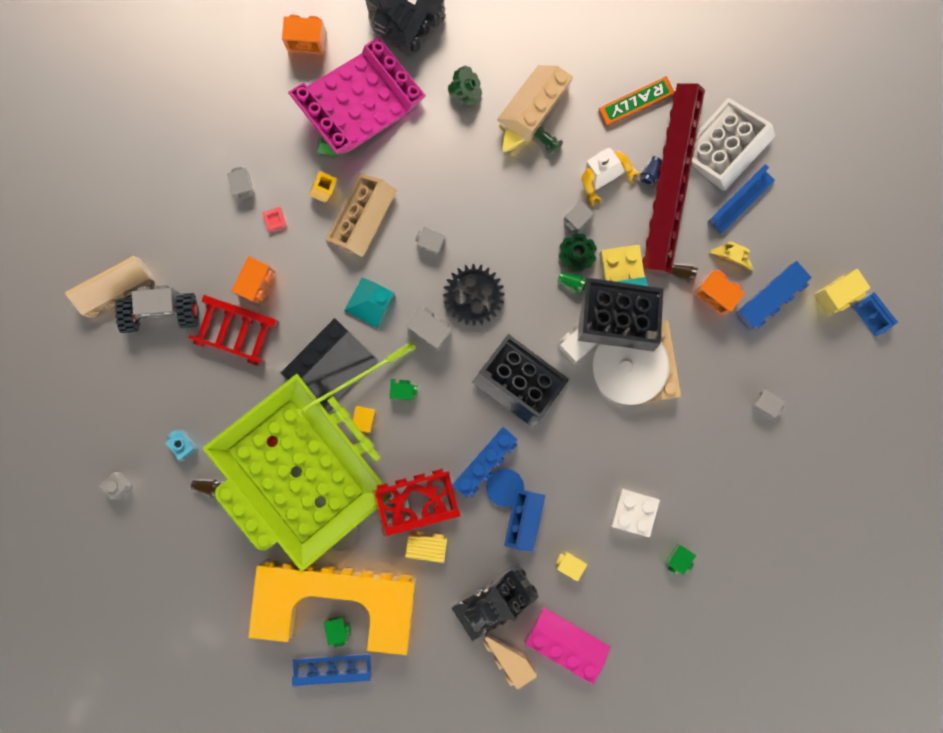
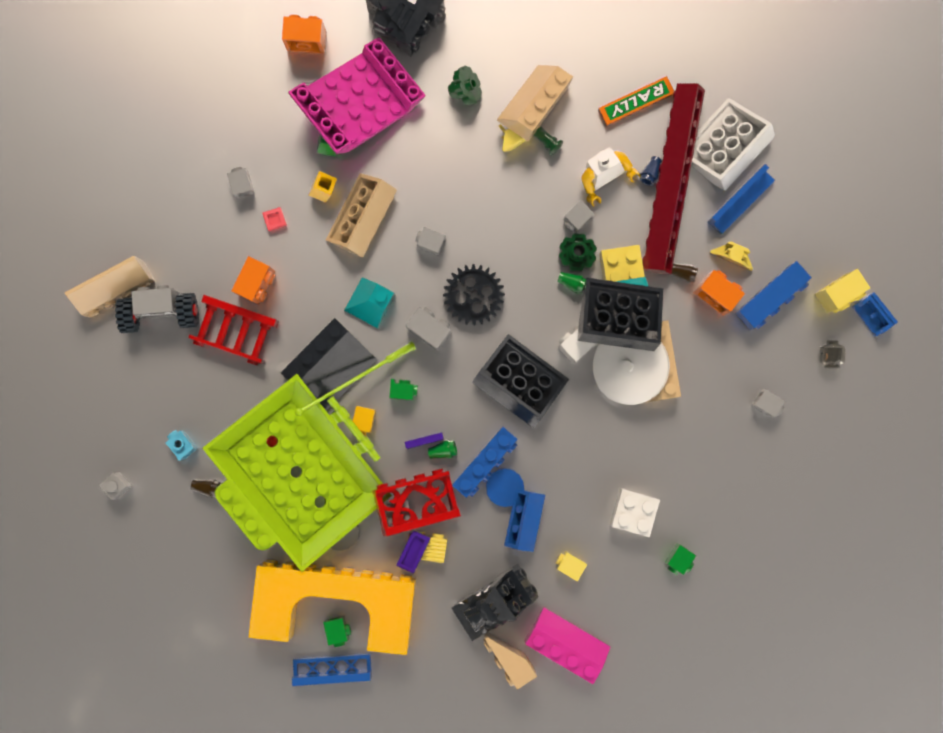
(413, 551): none -> dark purple tile
(424, 440): none -> dark purple tile
(443, 450): none -> green cone
(832, 354): none -> clear smoke head

